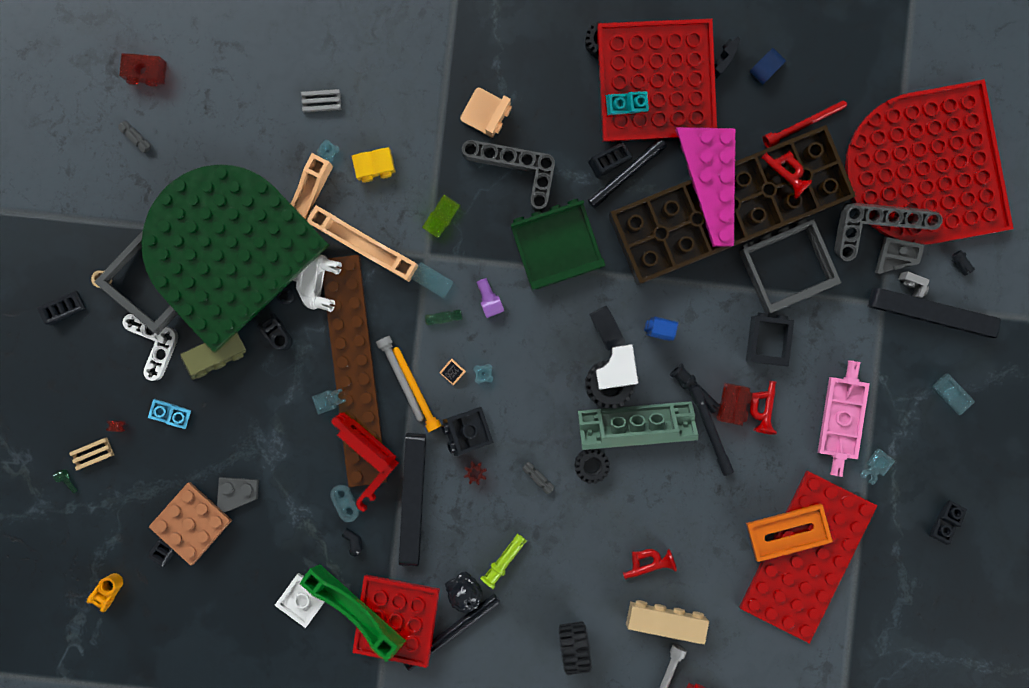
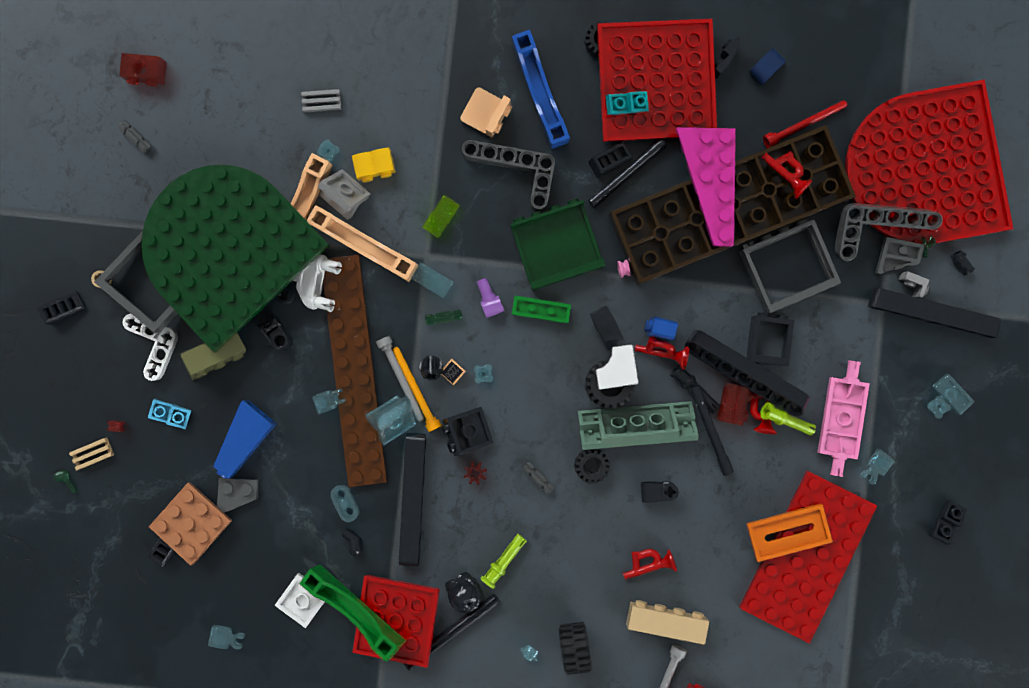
(103, 593): light orange piece -> none
(222, 636): none -> clear light blue plate
(243, 438): none -> blue slope
(343, 193): none -> light grey bracket
(368, 448): red hinge -> none
(392, 418): none -> clear light blue bracket
(431, 367): none -> black gear
(529, 653): none -> clear light blue plate
(540, 92): none -> blue arch
(541, 309): none -> green plate
(623, 268): none -> bright pink bush
(654, 491): none -> black piece
(680, 357): none -> red piece
(747, 373): none -> black beam
(782, 417): none -> lime pin
(929, 244): none -> clear green hand
(933, 406): none -> clear light blue plate

